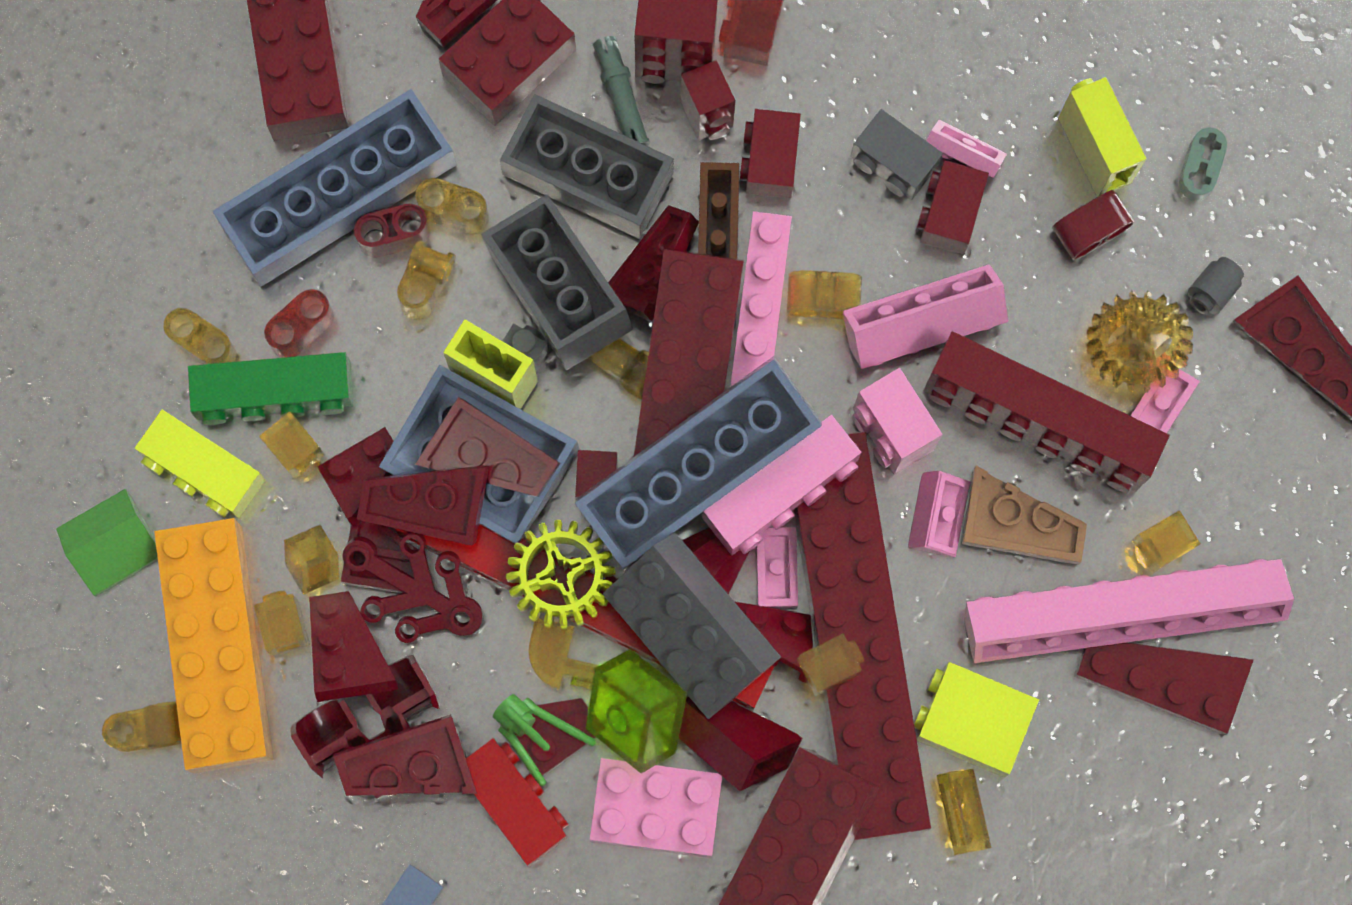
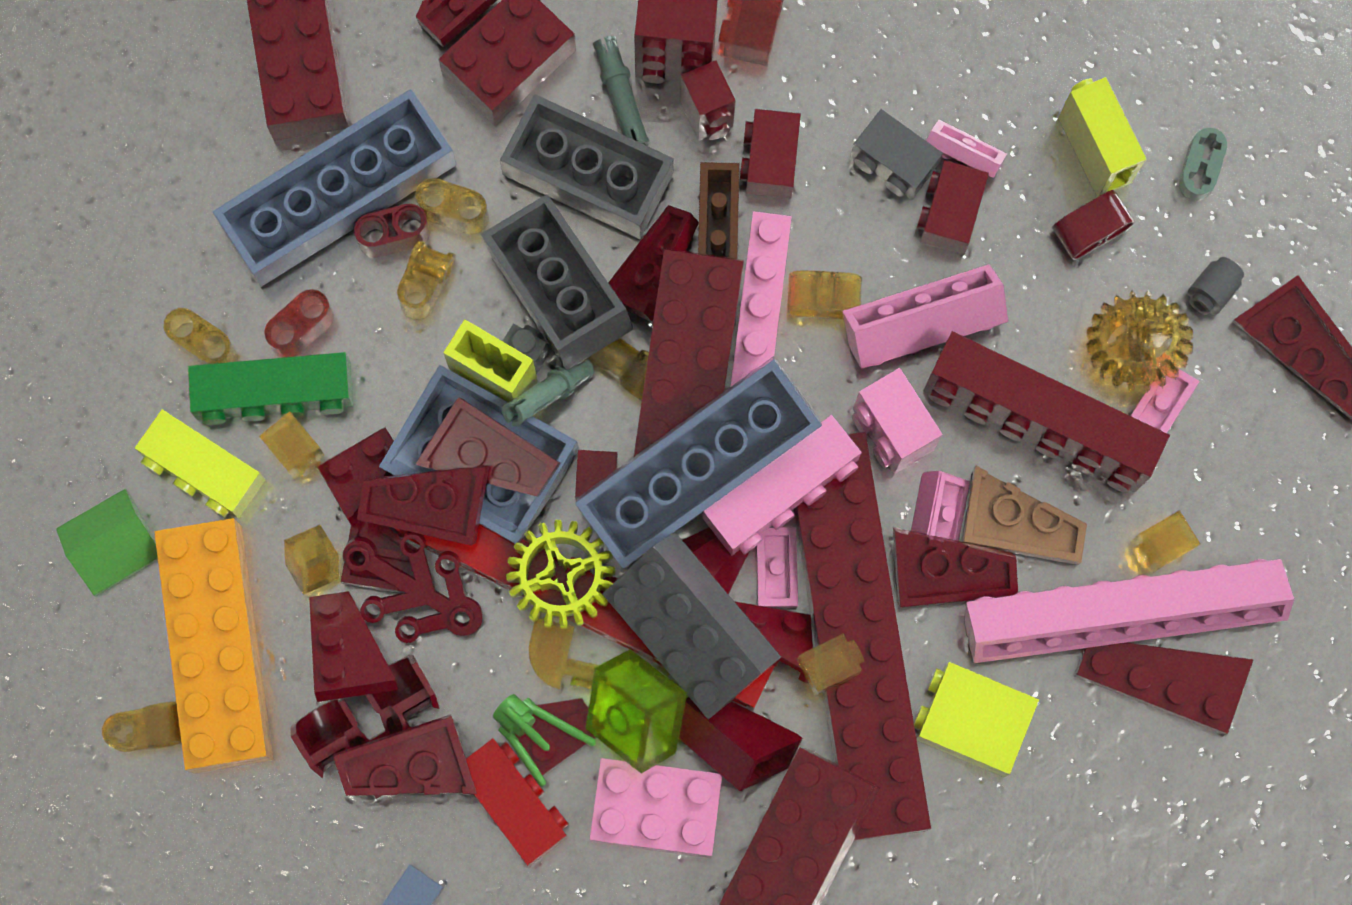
(281, 623): clear yellow brick -> none
(556, 386): none -> sand green pin
(949, 570): none -> dark red wing
(963, 811): clear yellow plate -> none

